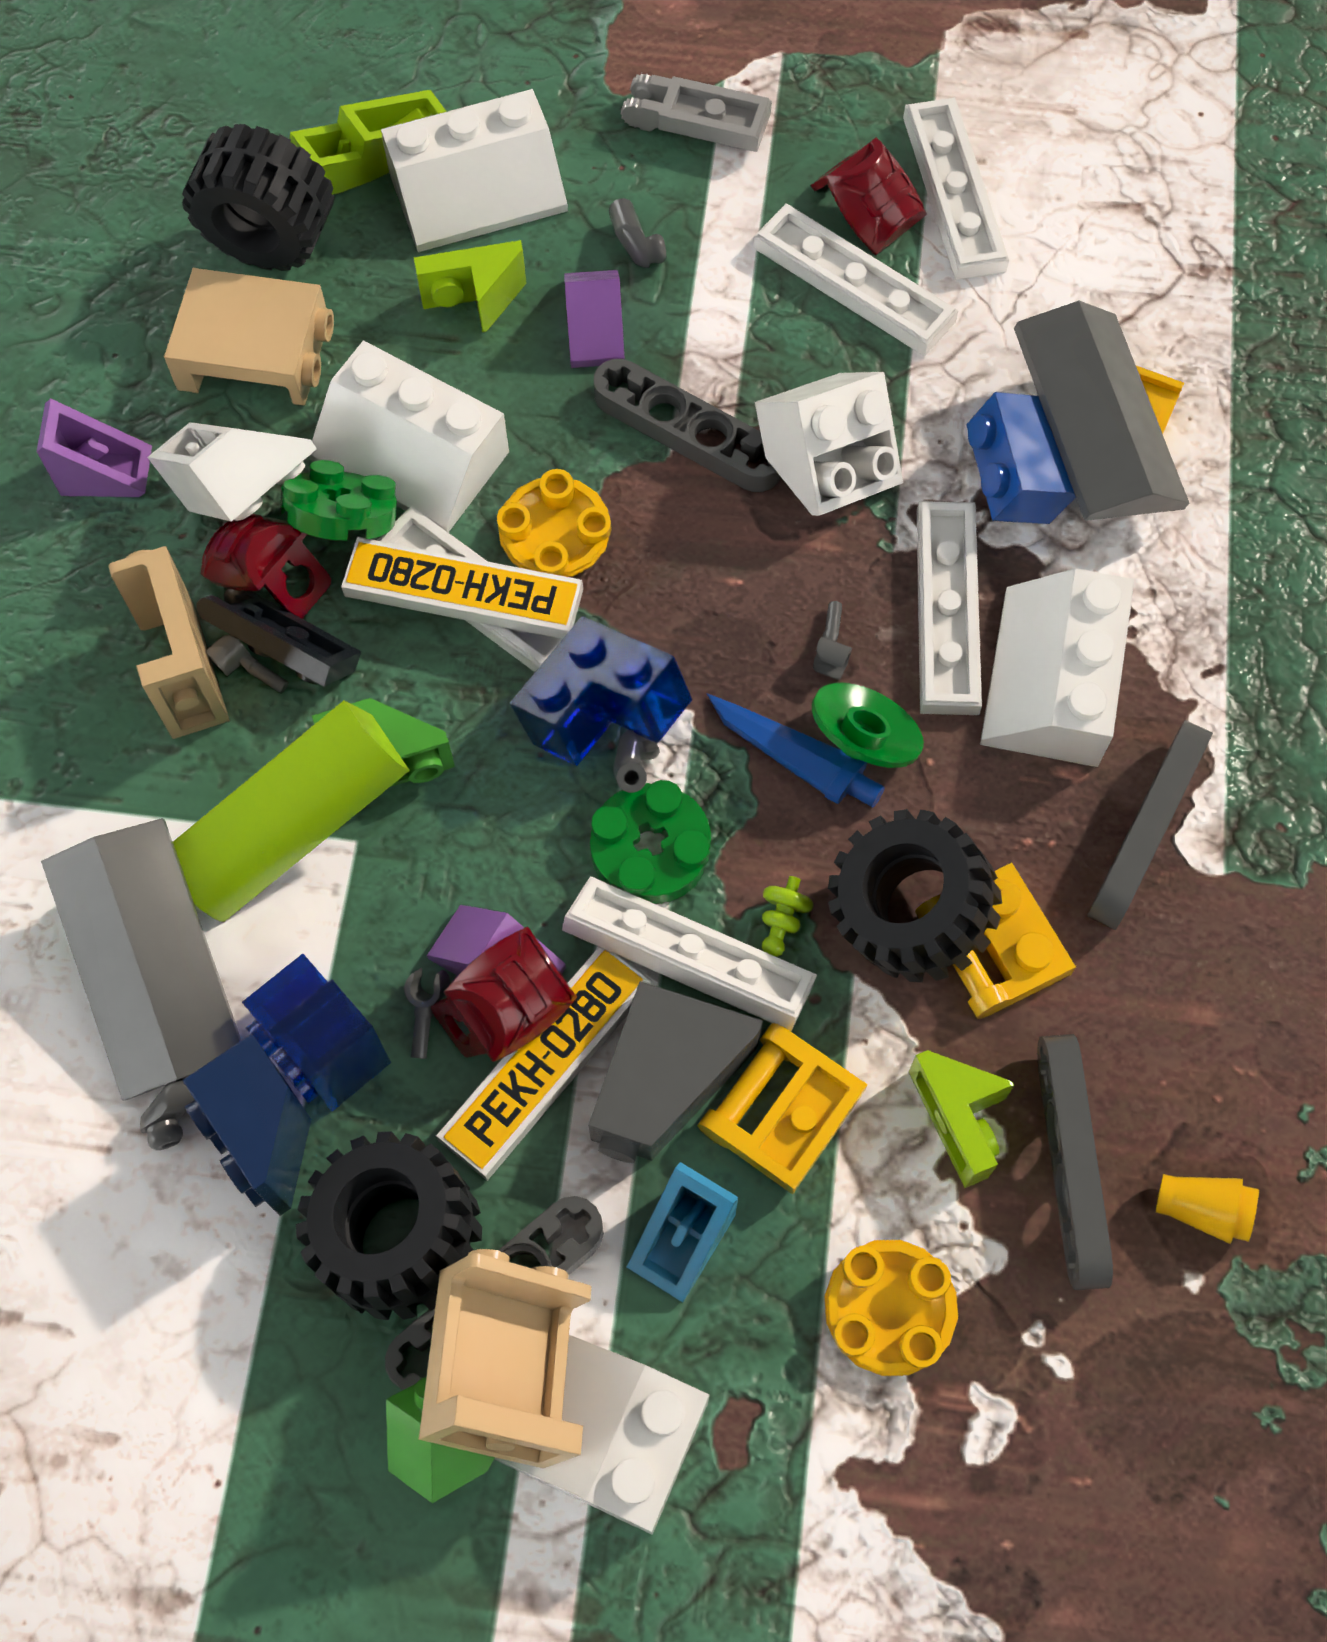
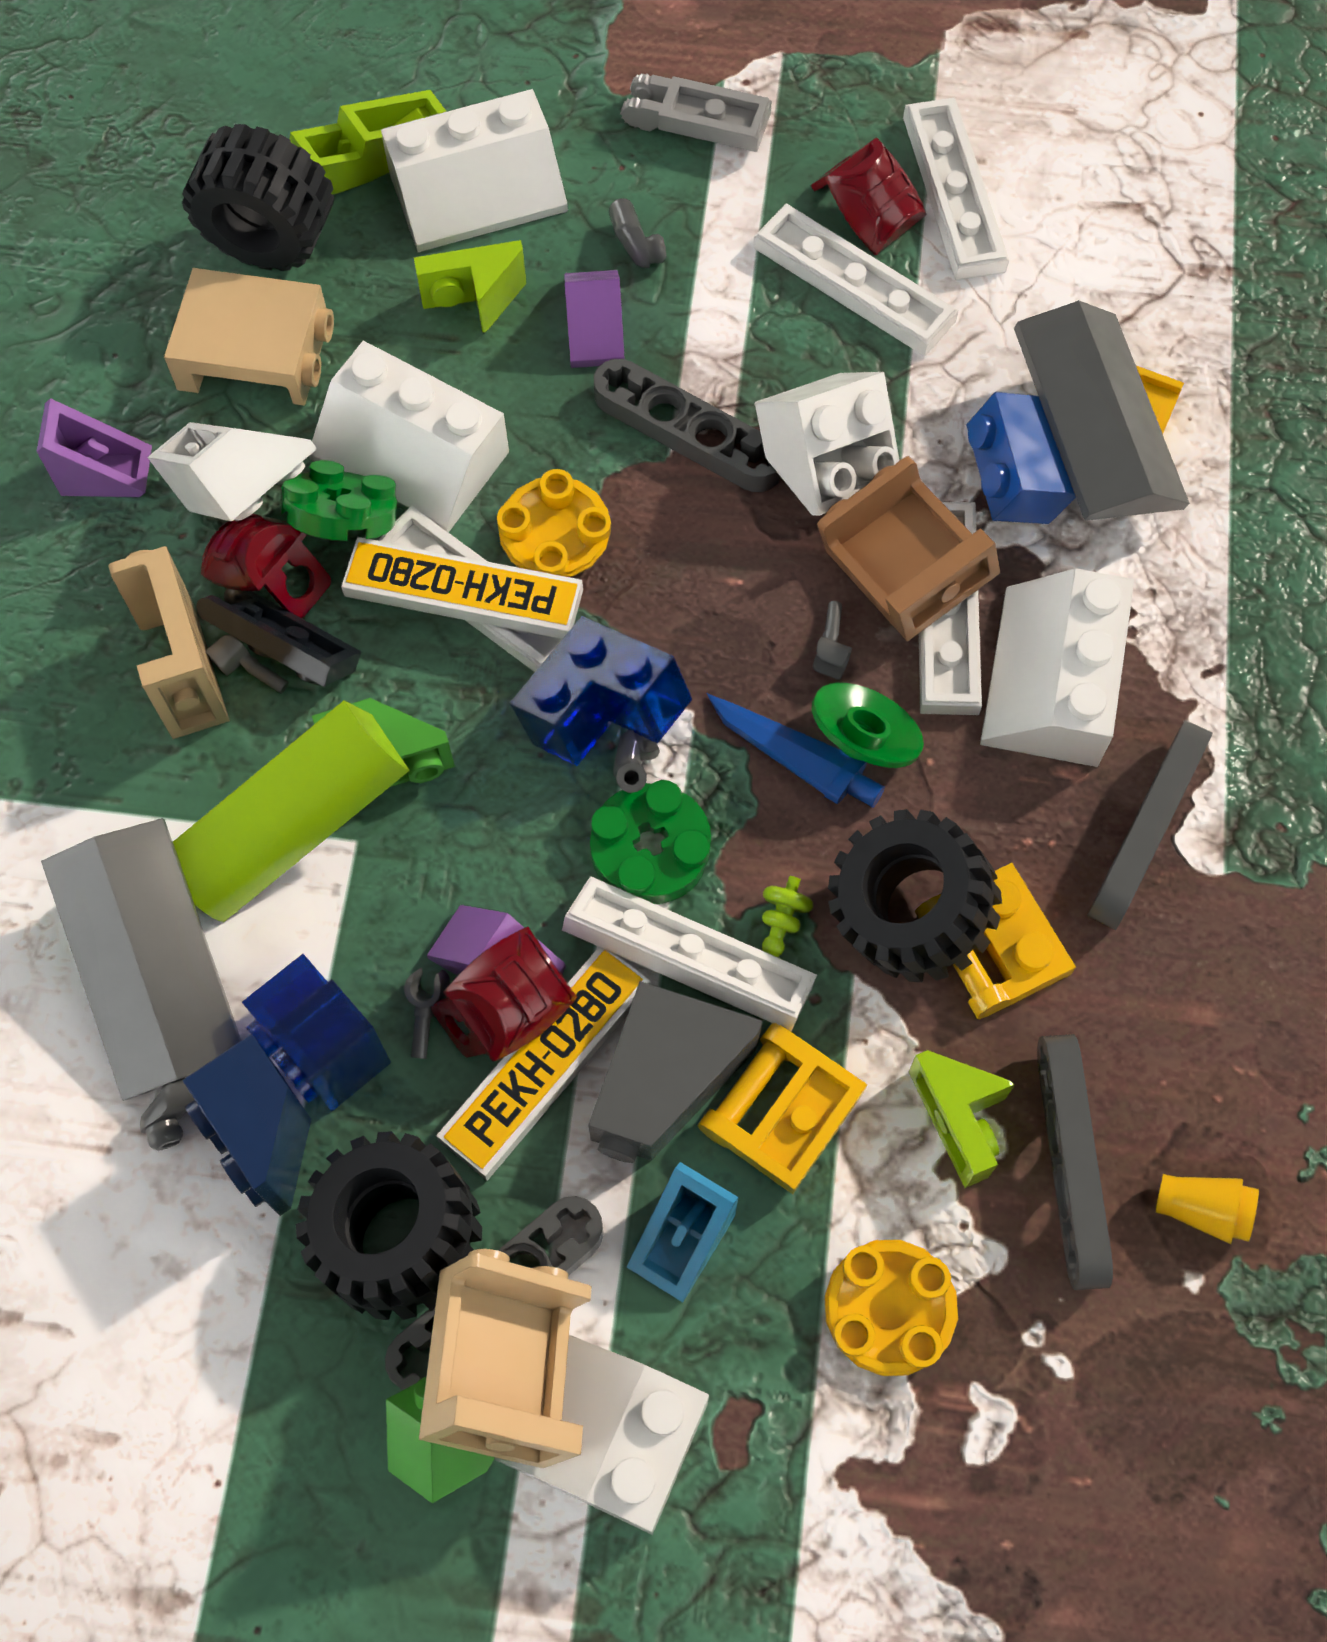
(907, 549): none -> medium nougat panel

